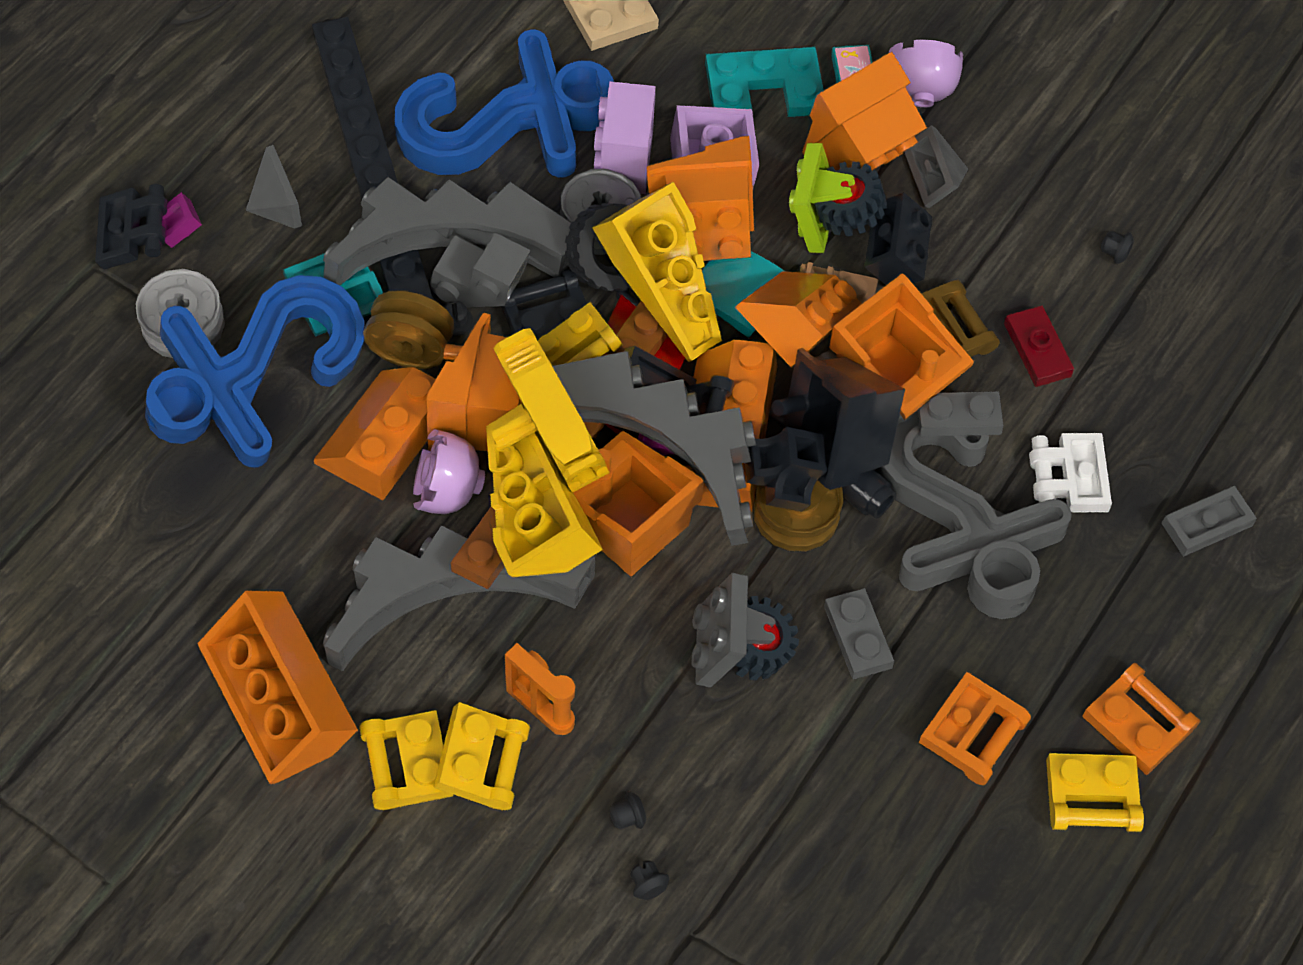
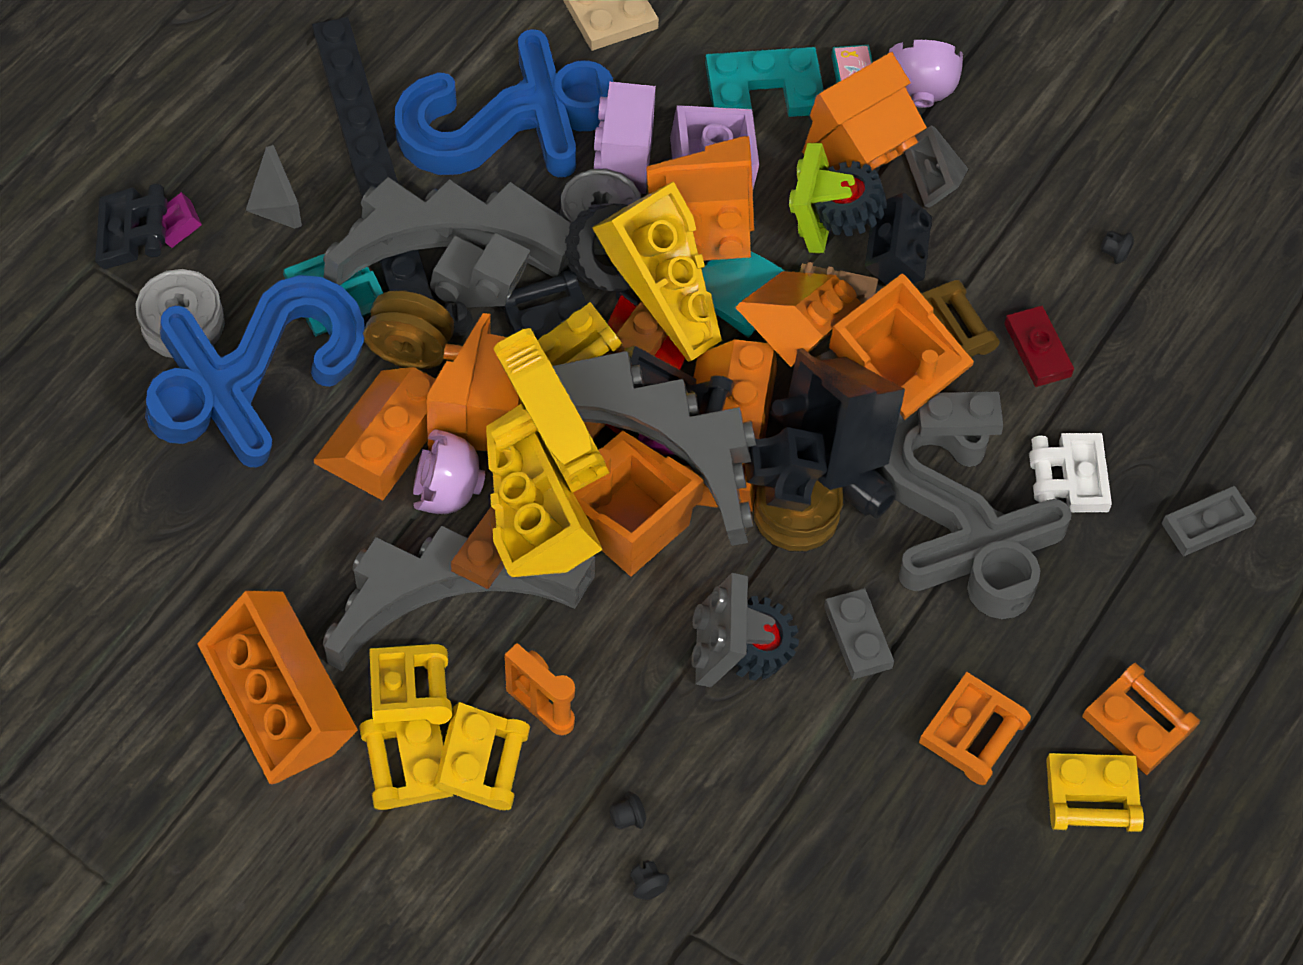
(394, 684): none -> yellow plate

